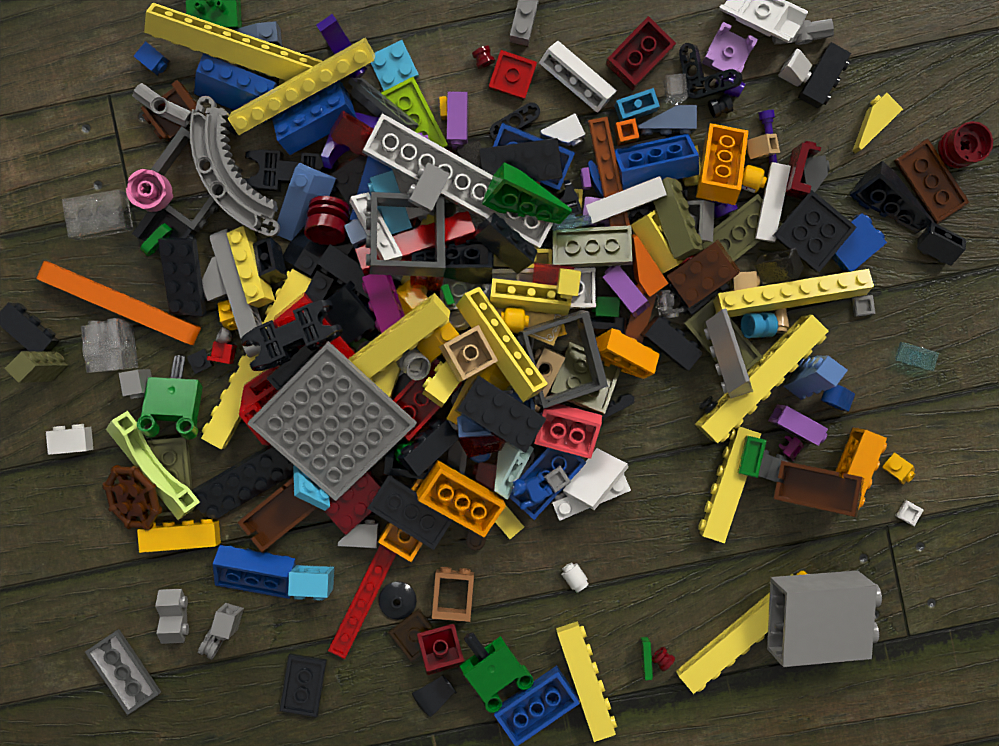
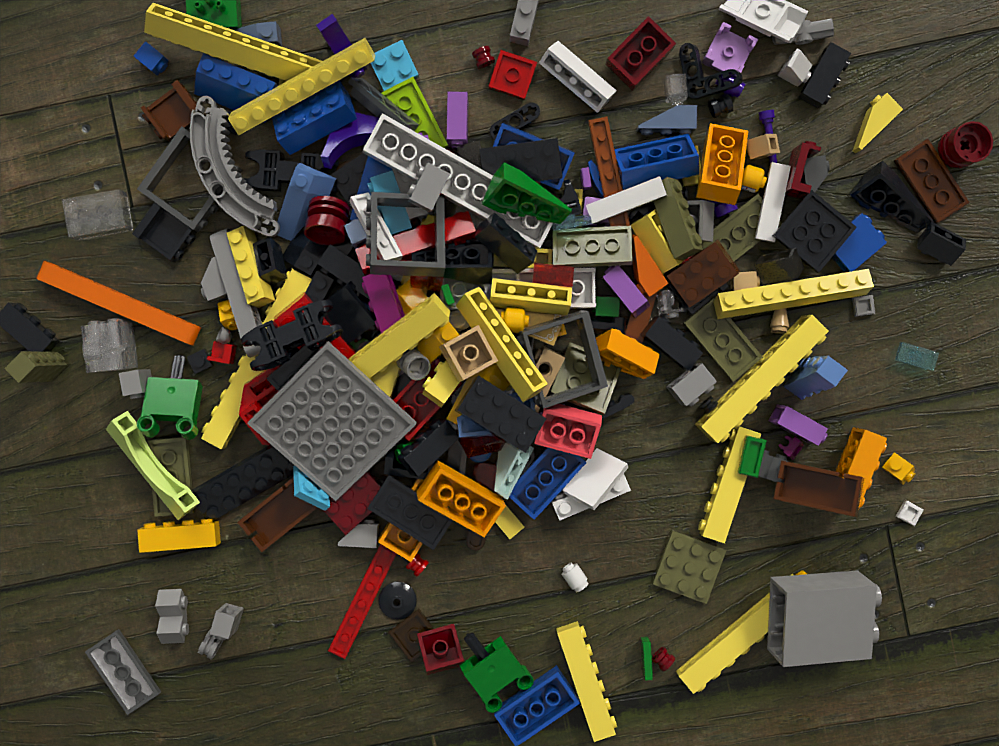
(69, 440): white brick -> none
(125, 490): reddish brown plate -> none
(138, 190): bright pink brick -> none
(151, 245): green beam -> none
(152, 100): light grey piece -> none
(182, 276): black plate -> none
(252, 571): blue slope -> none
(303, 685): black tile -> none
(311, 582): medium azure brick -> none
(351, 132): clear red brick -> none
(417, 564): none -> red wheel
(433, 695): black piece -> none
(443, 107): yellow tile -> none
(452, 613): medium nougat window -> none
(532, 486): blue animal -> none
(557, 479): light grey tile -> none
(567, 131): white slope -> none
(568, 283): light yellow brick -> none
(626, 132): orange brick -> none
(637, 105): dark azure brick -> none
(689, 566): none -> olive plate
(691, 385): none -> light grey brick
(728, 355): light grey slope -> none
(759, 325): dark azure wheel -> none
(838, 397): blue beam -> none

